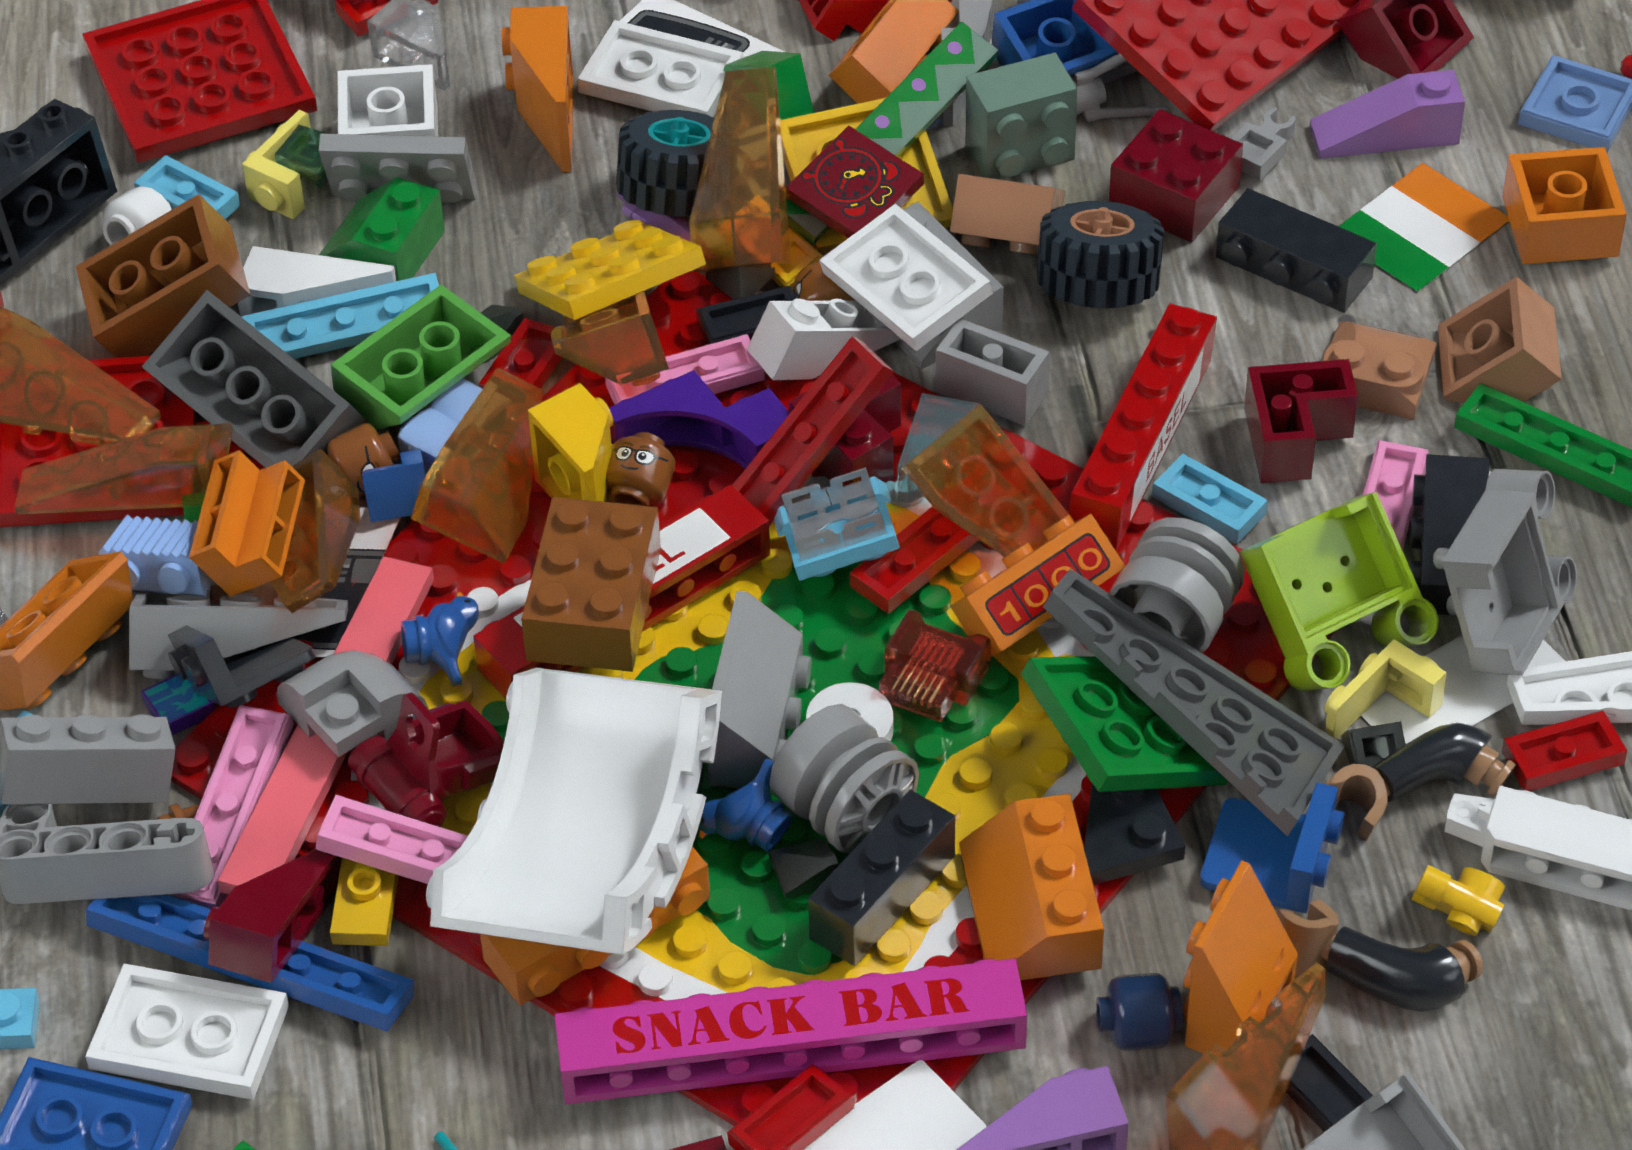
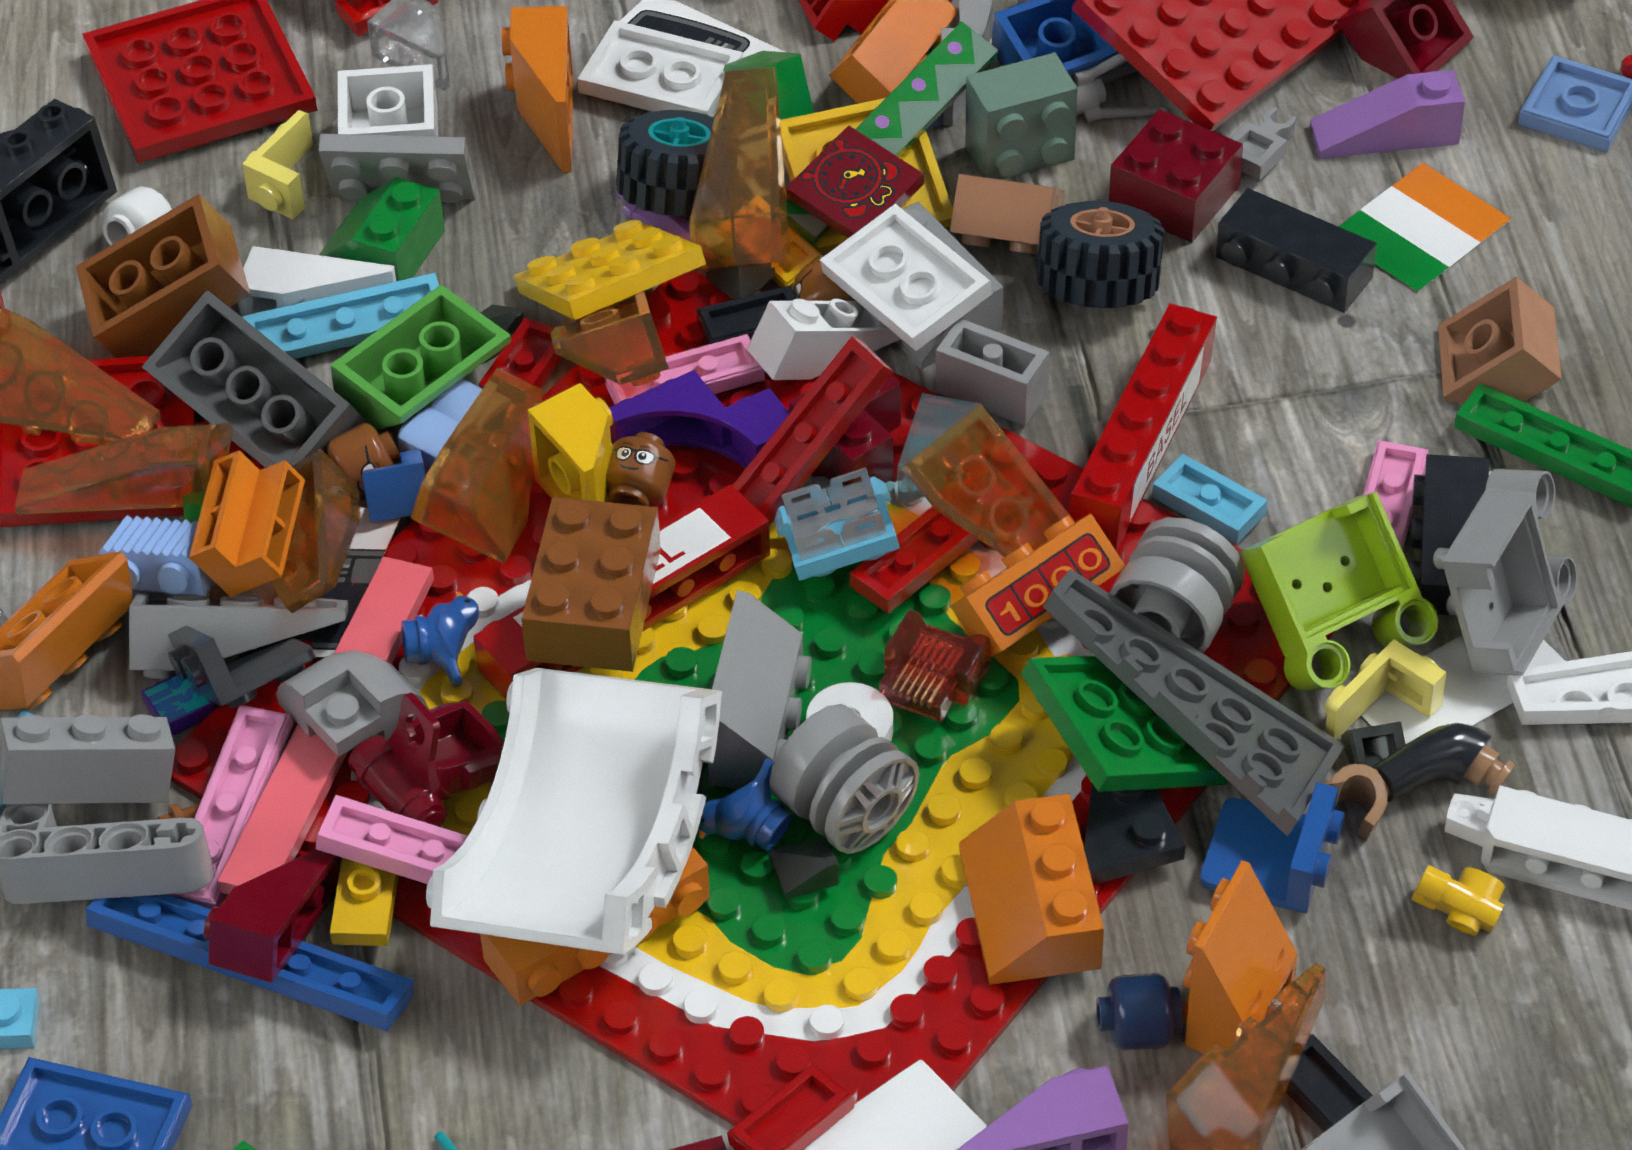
(181, 183): medium azure plate -> none
(187, 1031): white plate -> none
(302, 154): clear green tile -> none
(788, 1028): dark pink brick -> none
(881, 877): black brick -> none
(1292, 409): dark red brick -> none
(1385, 365): nougat slope -> none
(1405, 977): black piece -> none
(1564, 205): orange brick -> none
(1564, 751): red plate -> none

